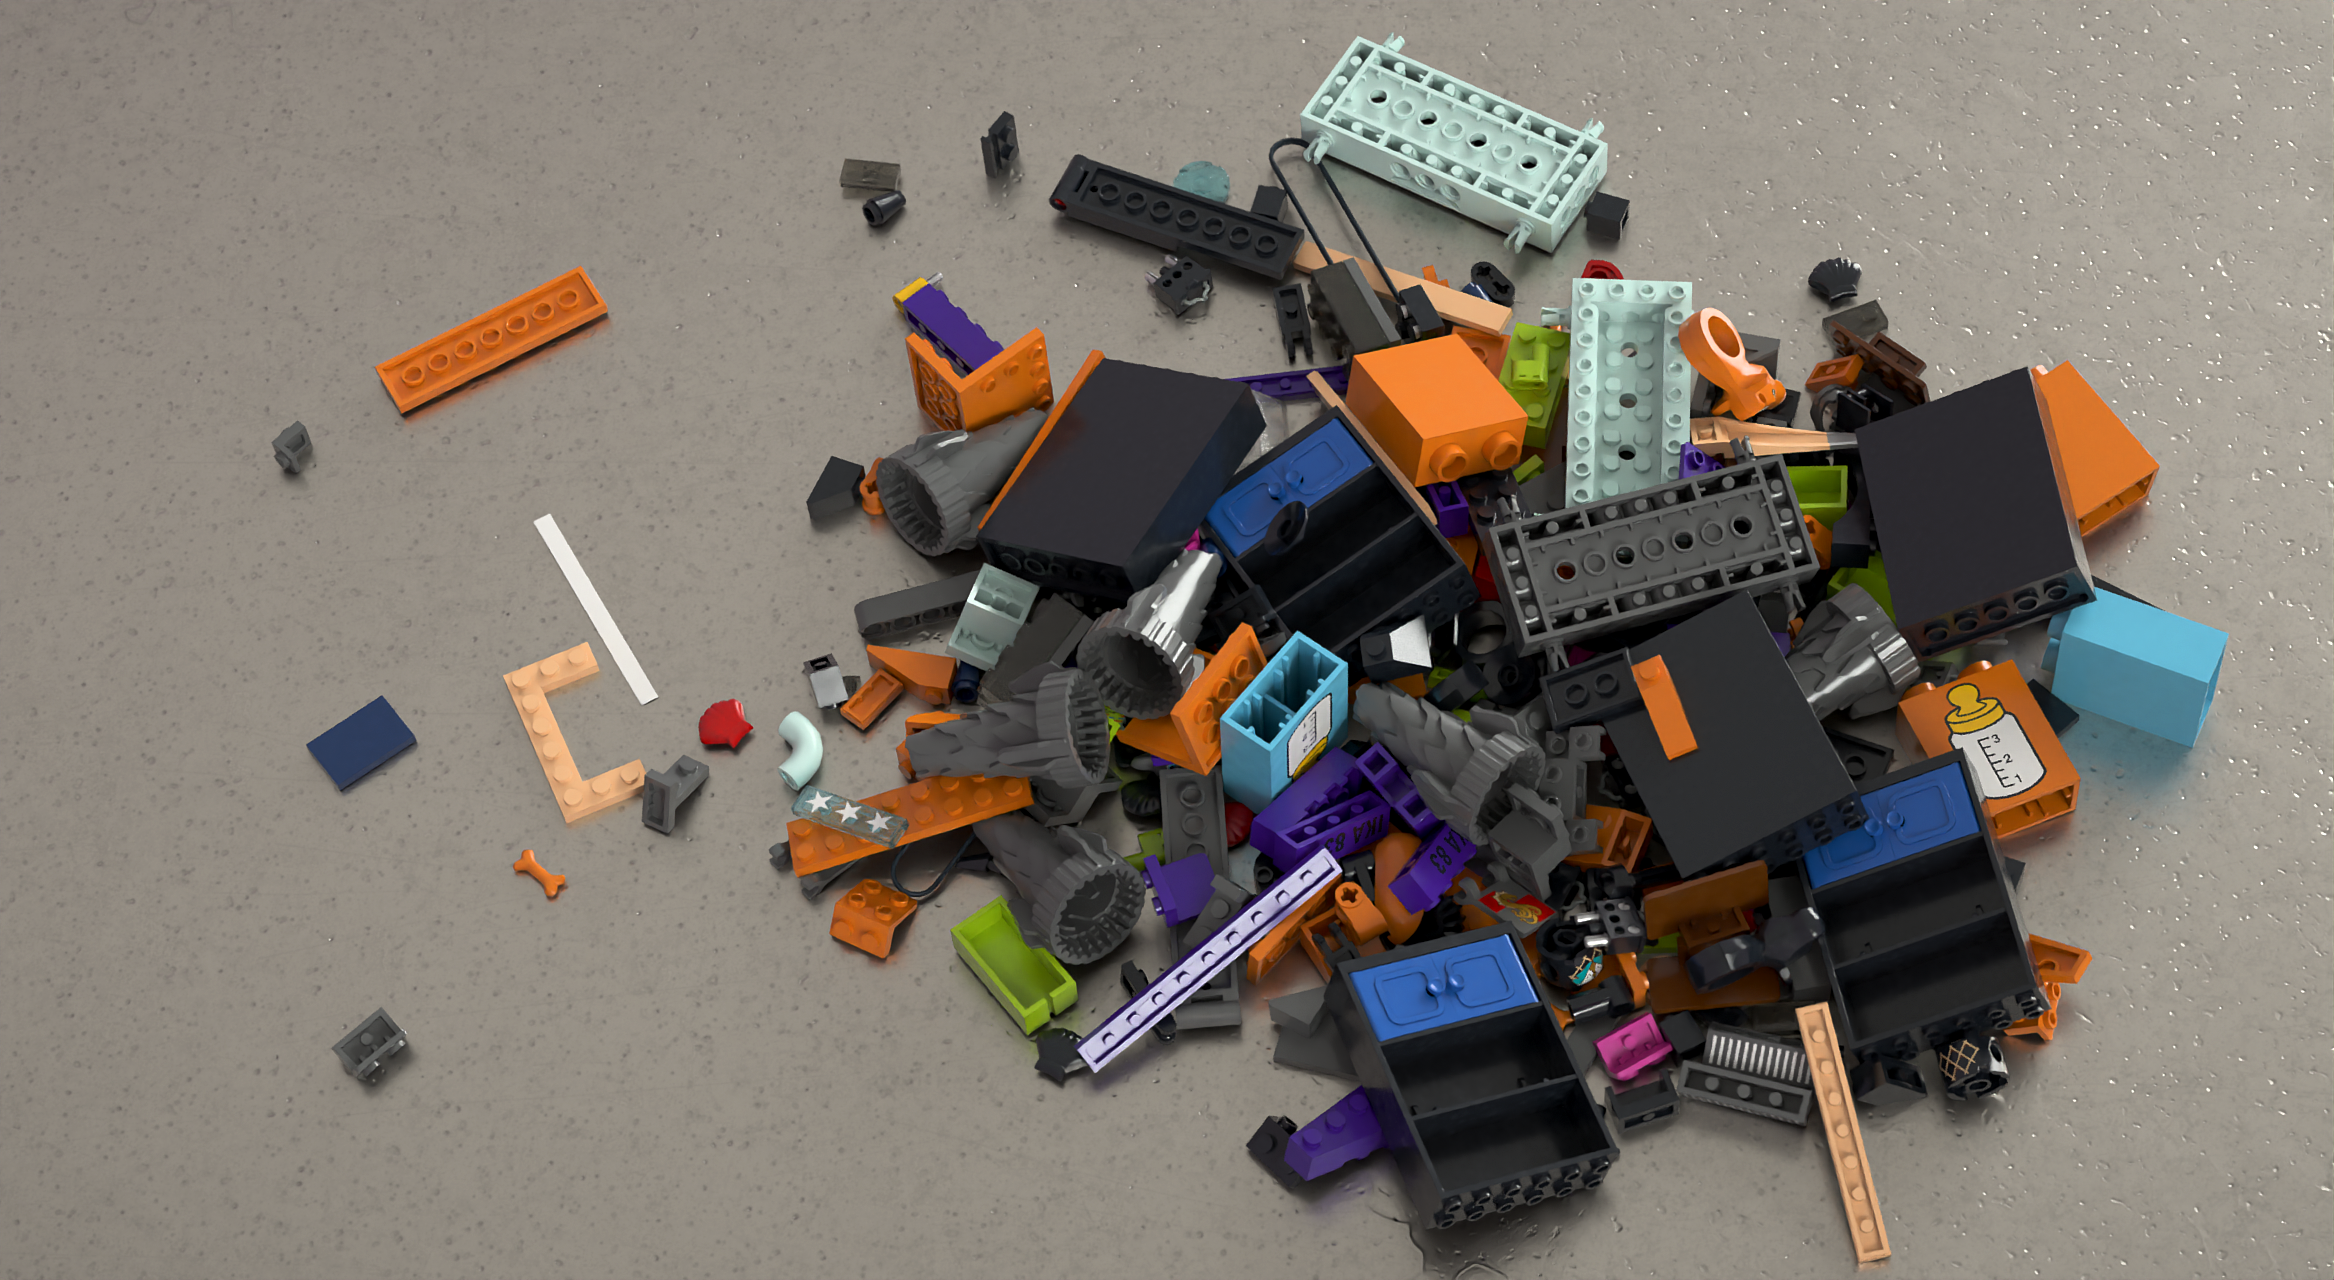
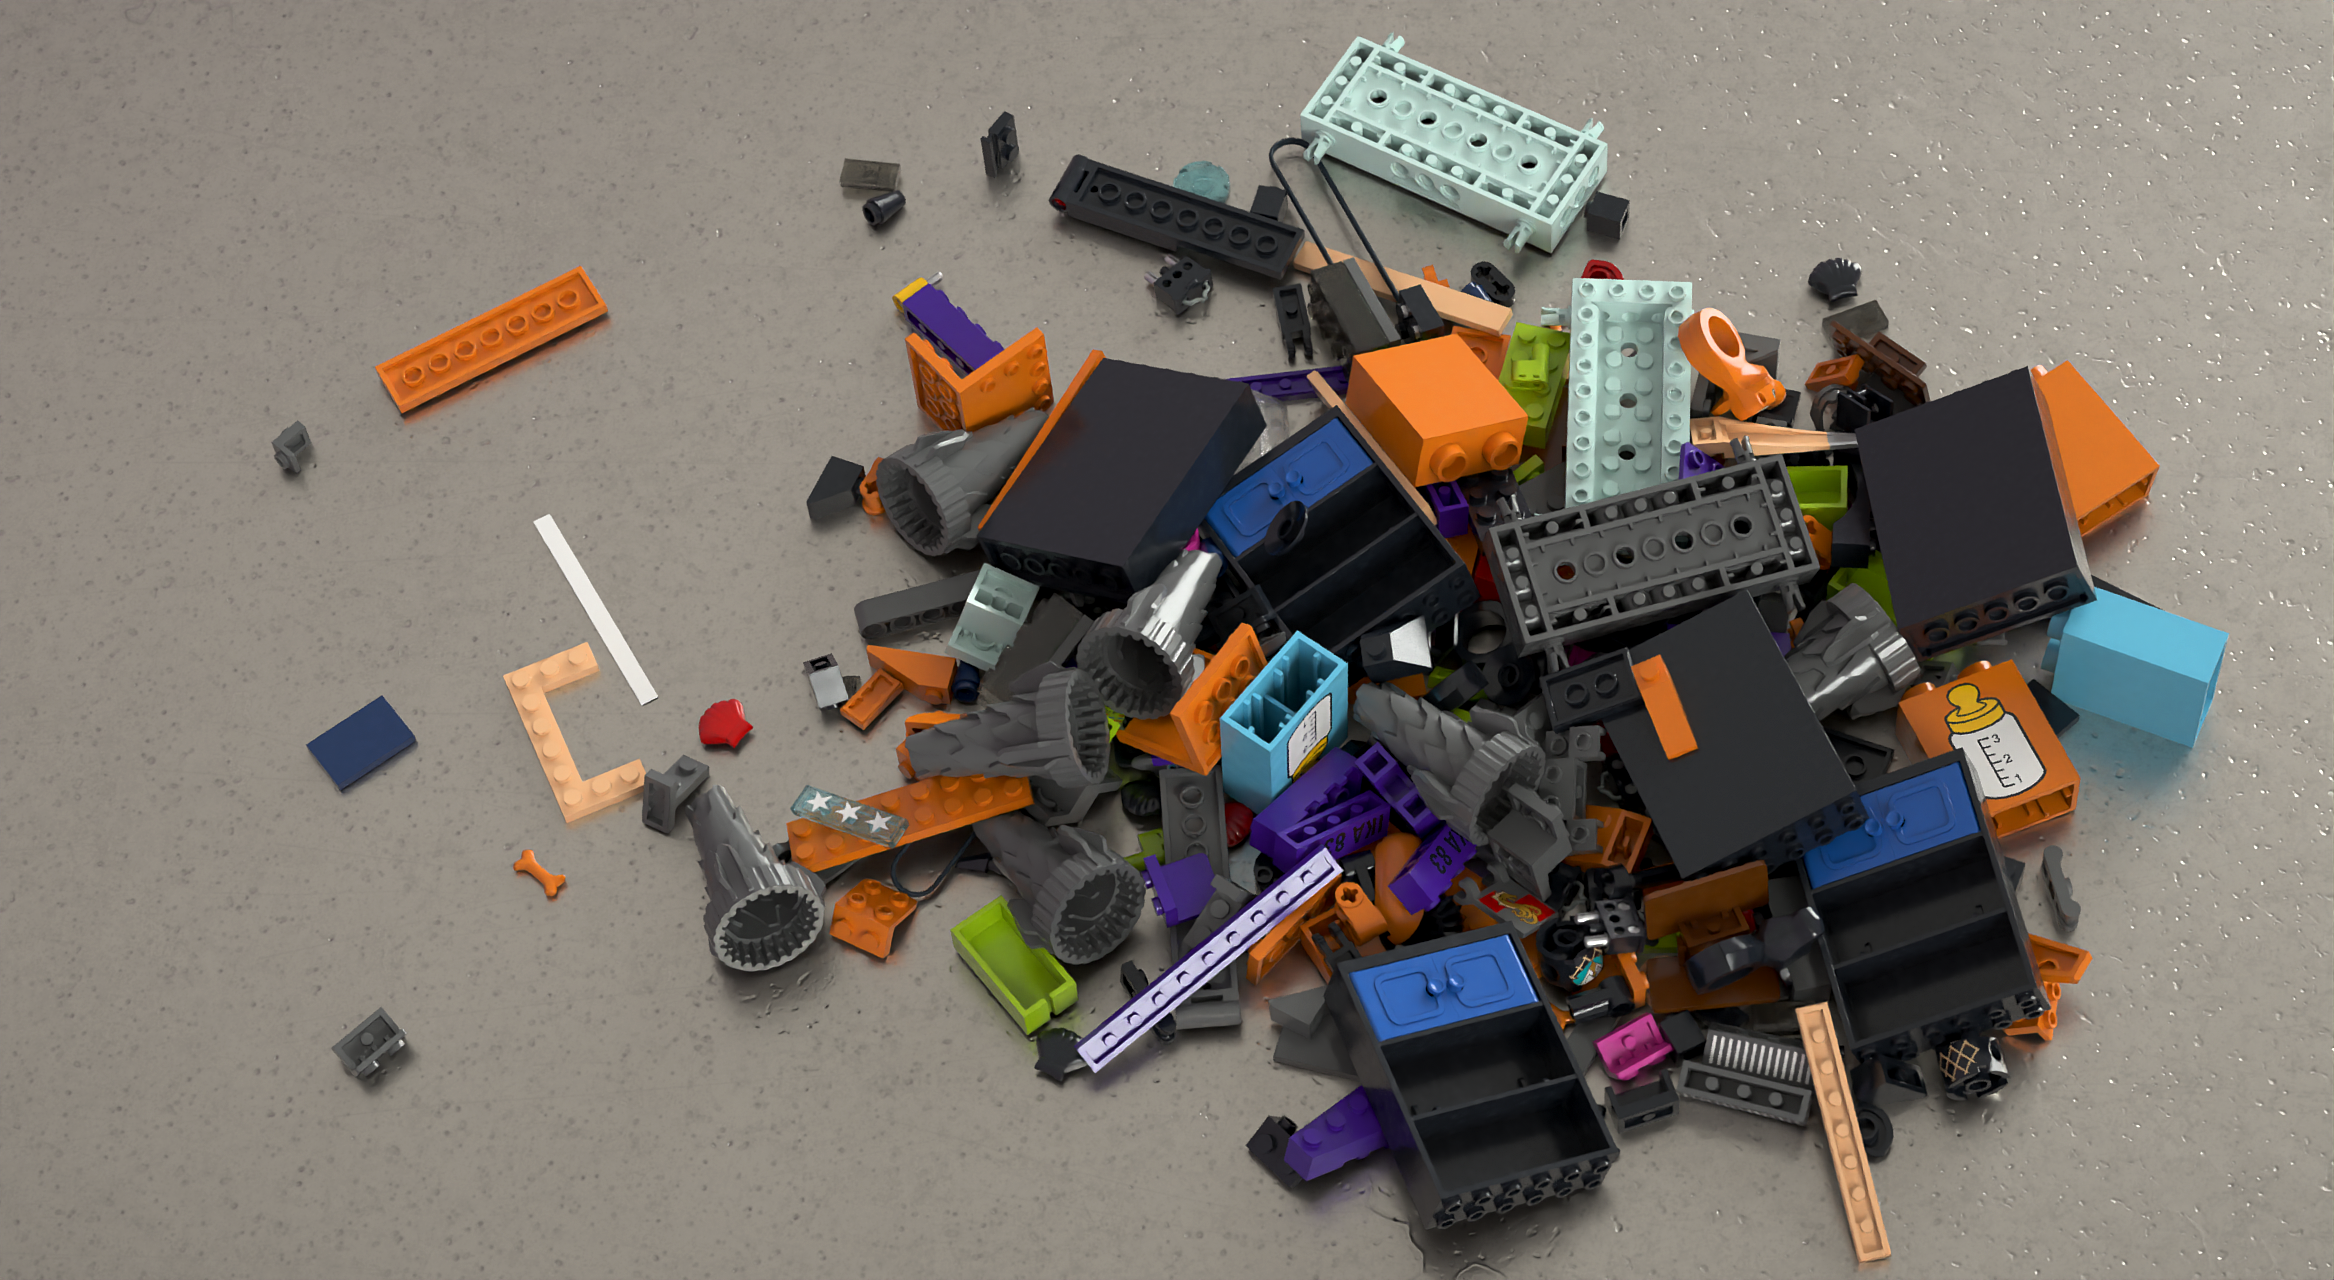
(757, 906): none -> dark grey cone
(806, 750): light aqua cylinder -> none
(1874, 1129): none -> black animal
(2059, 889): none -> dark grey plate

